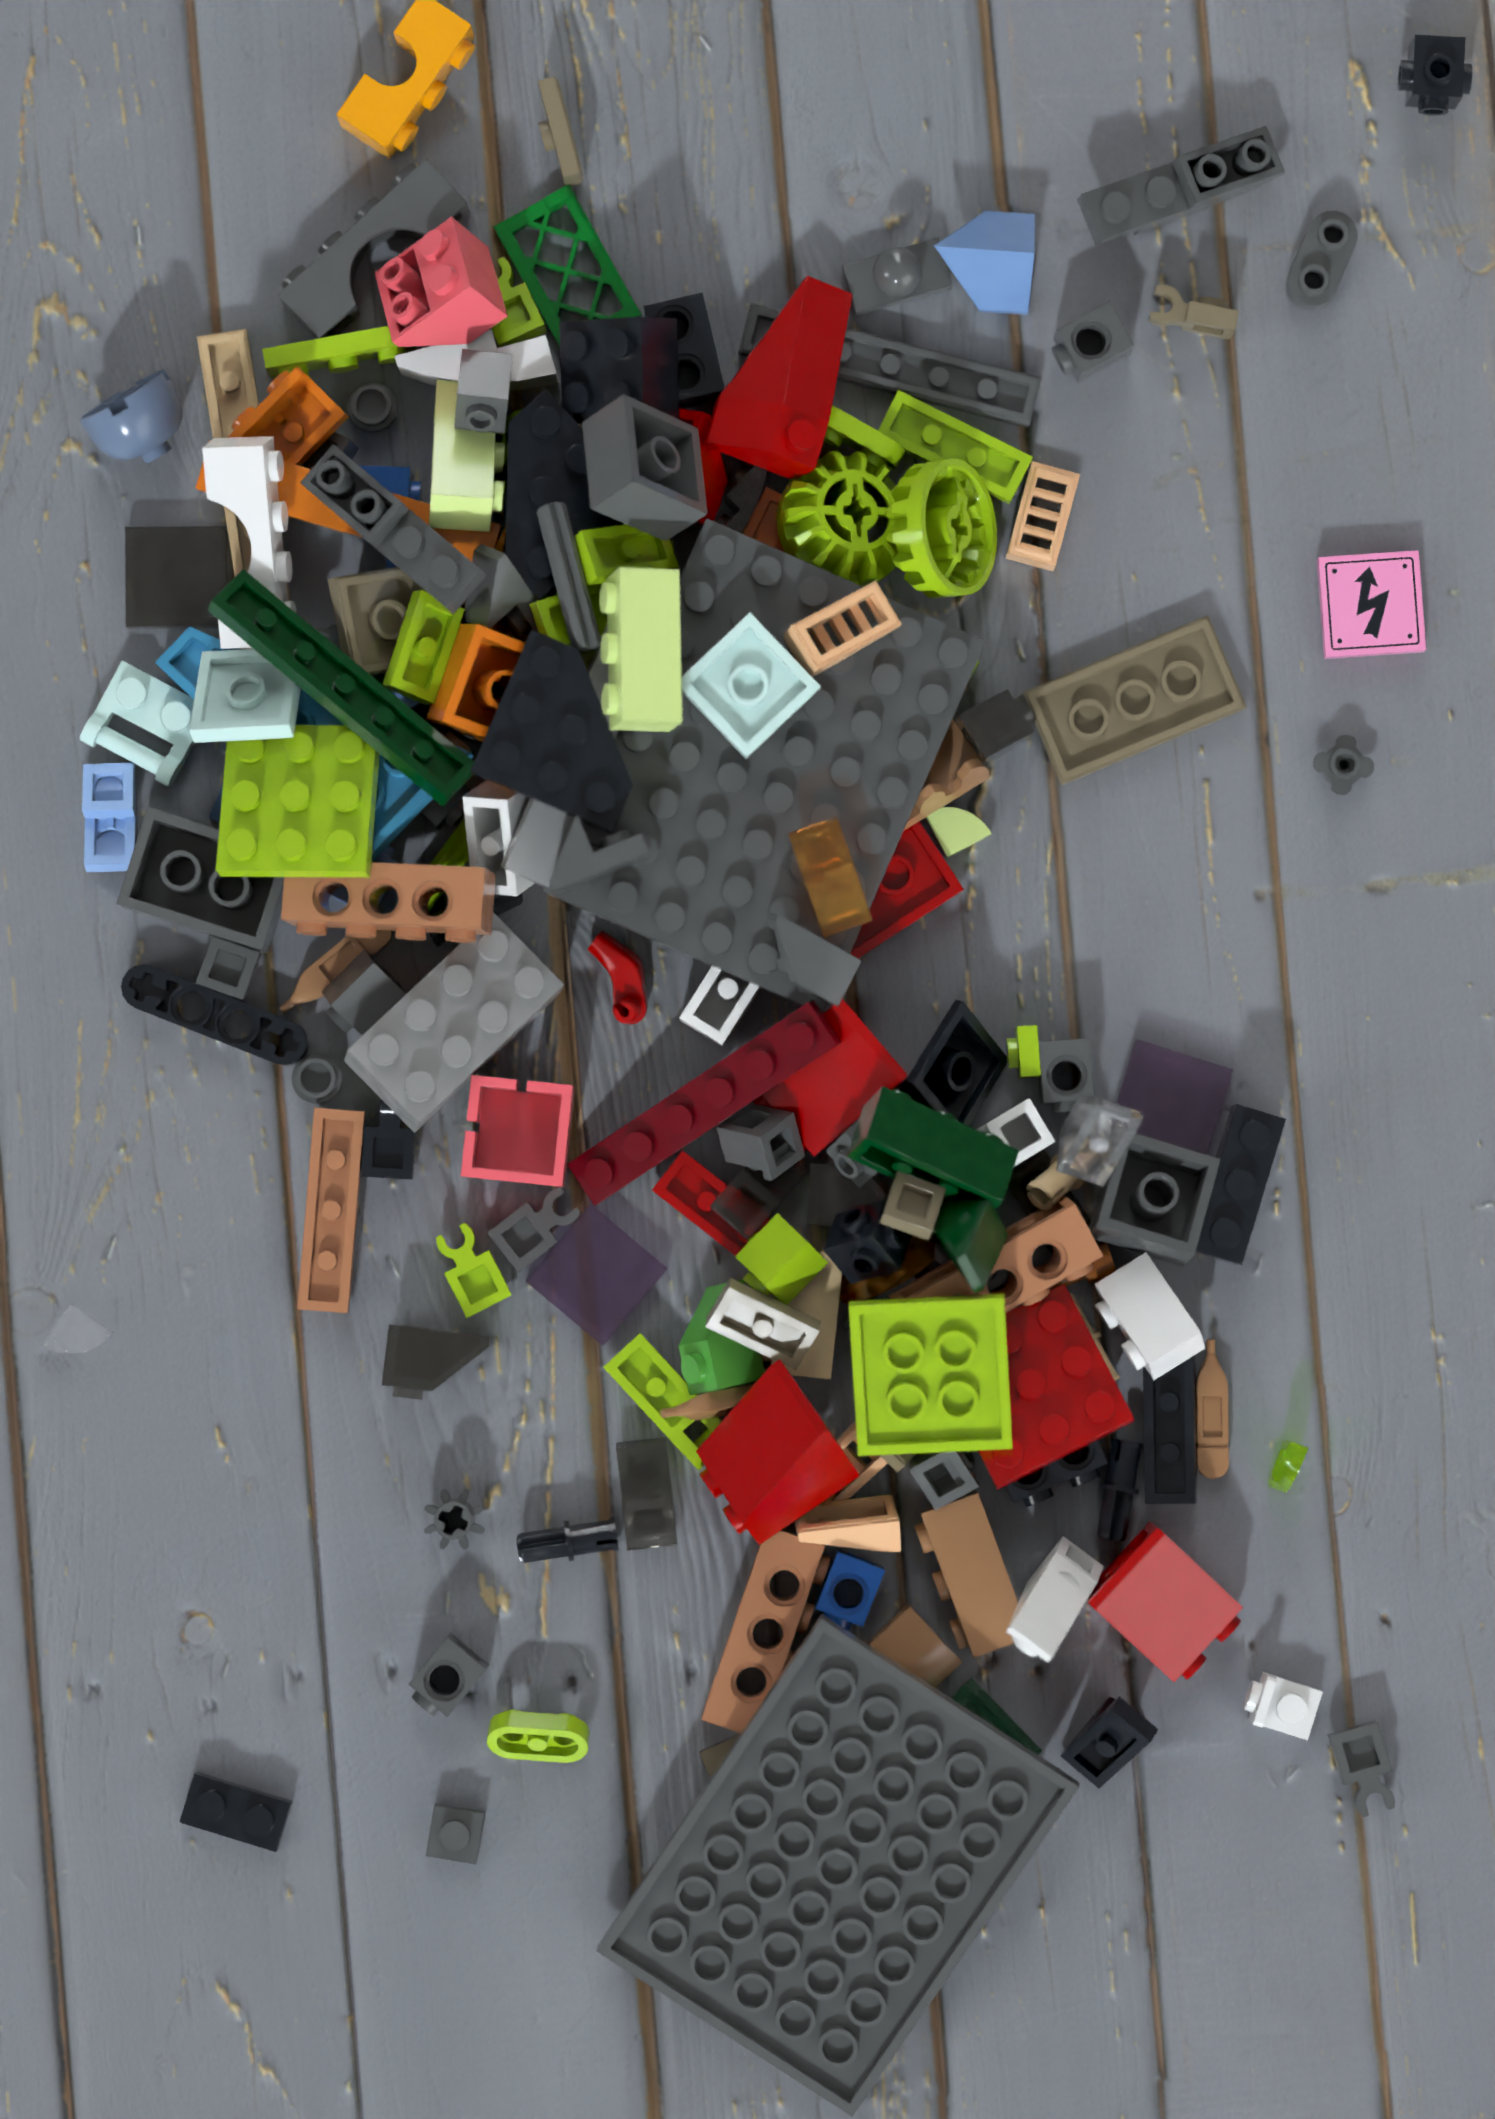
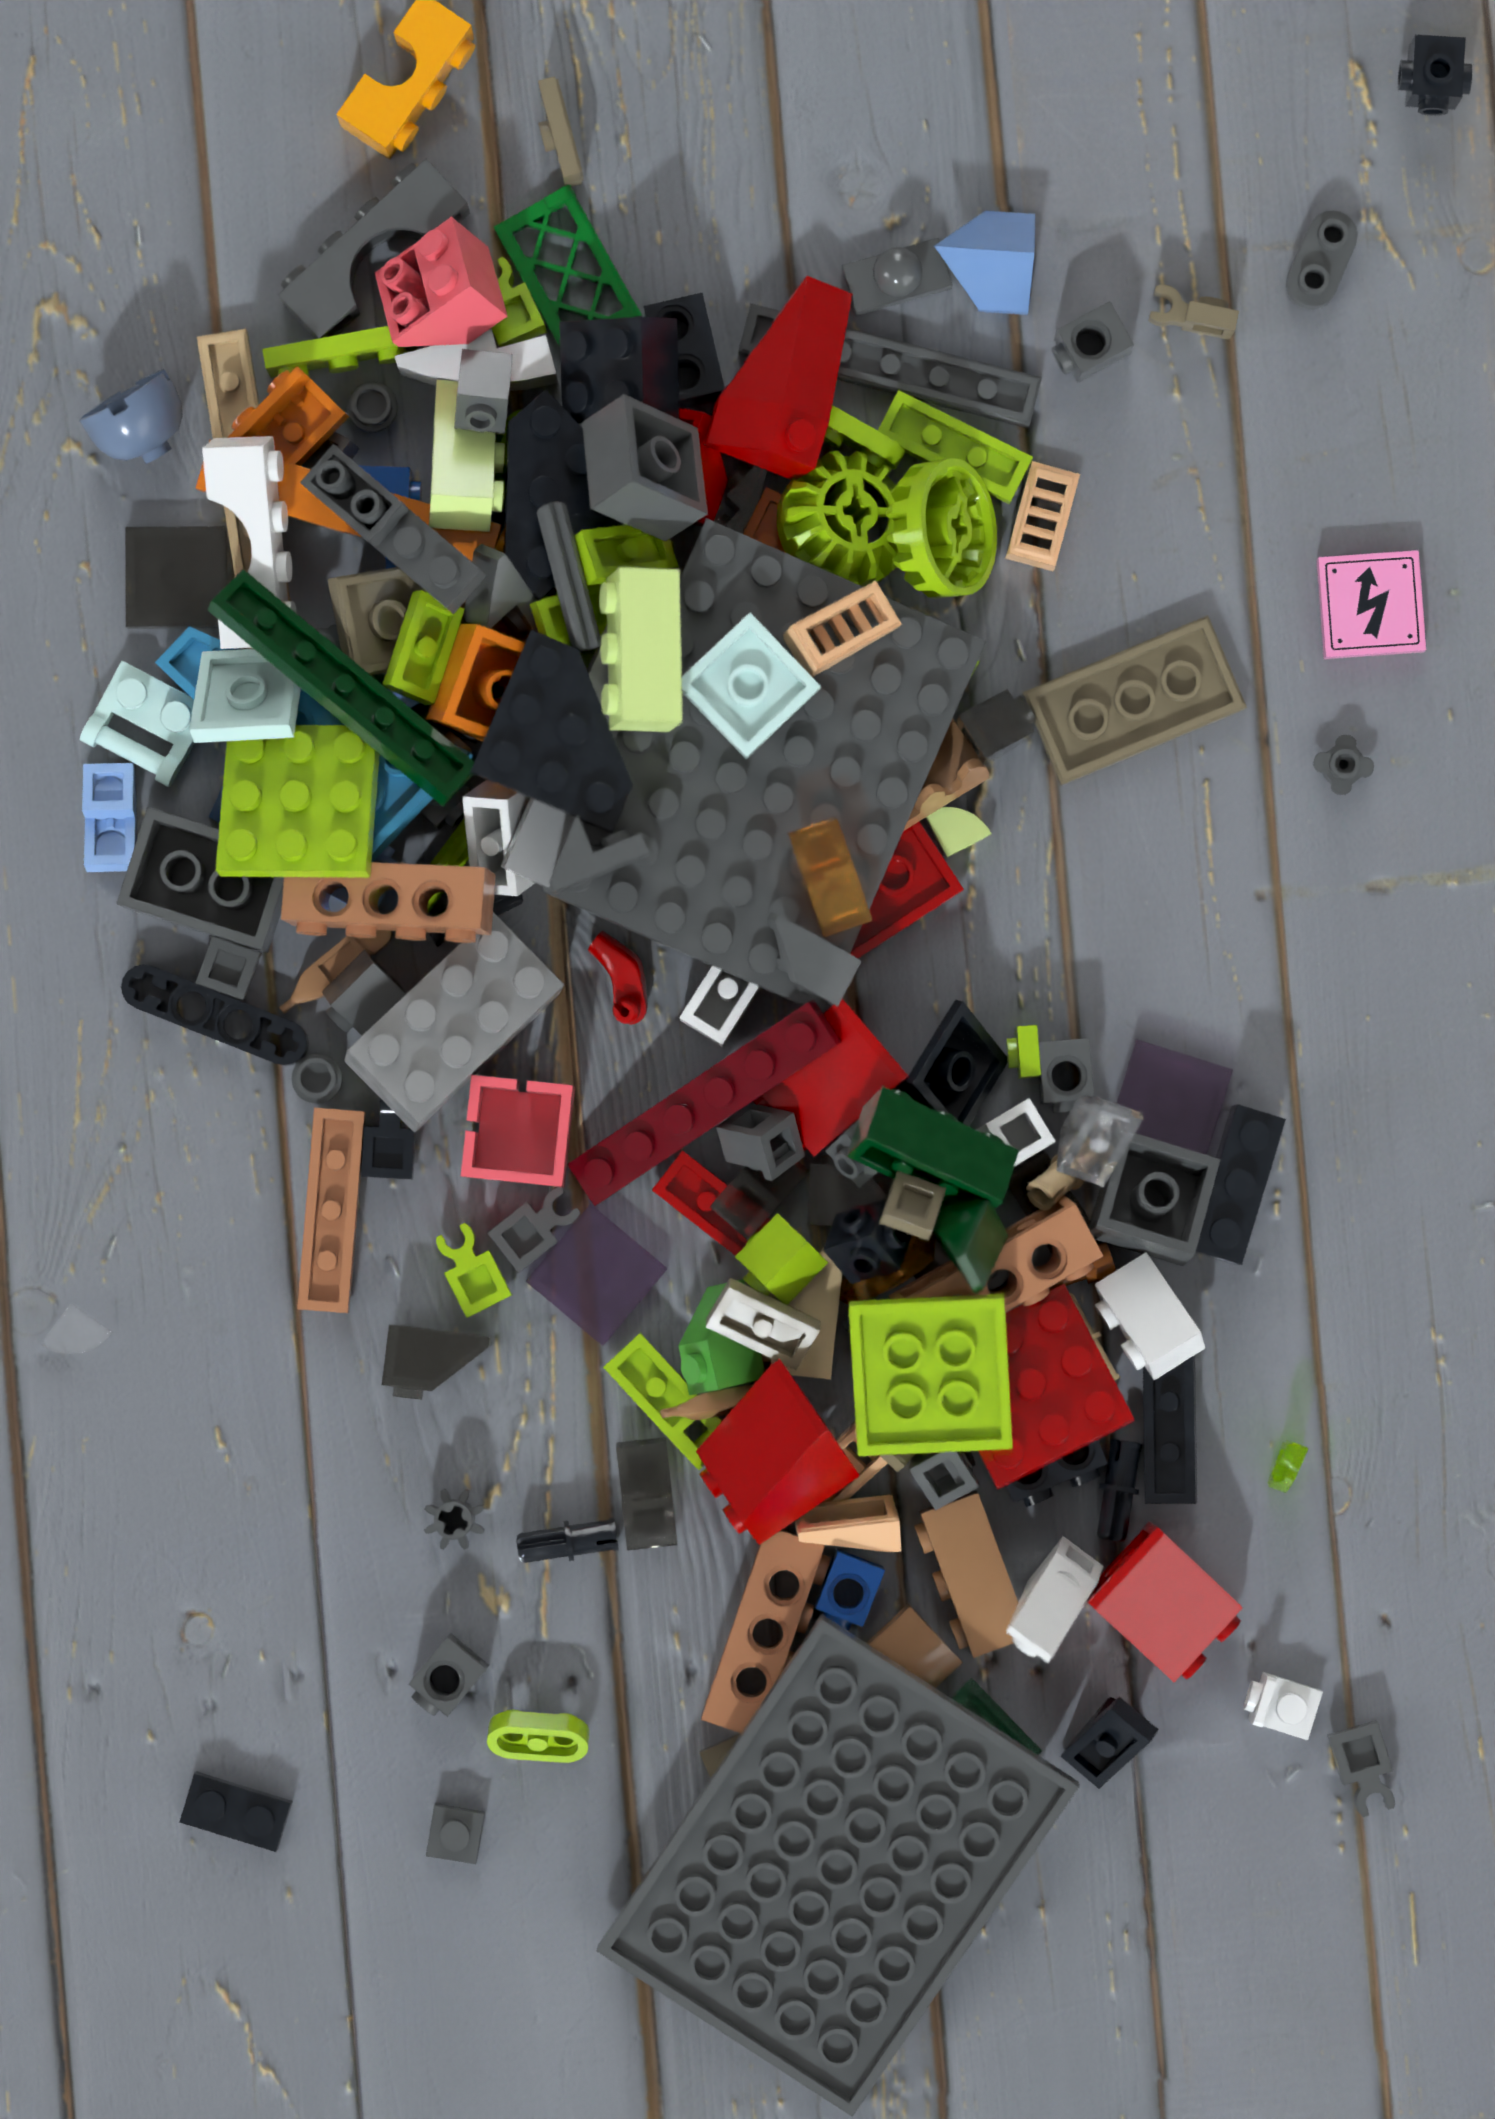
(1181, 187): dark grey slope -> none
(1212, 1416): medium nougat piece -> none

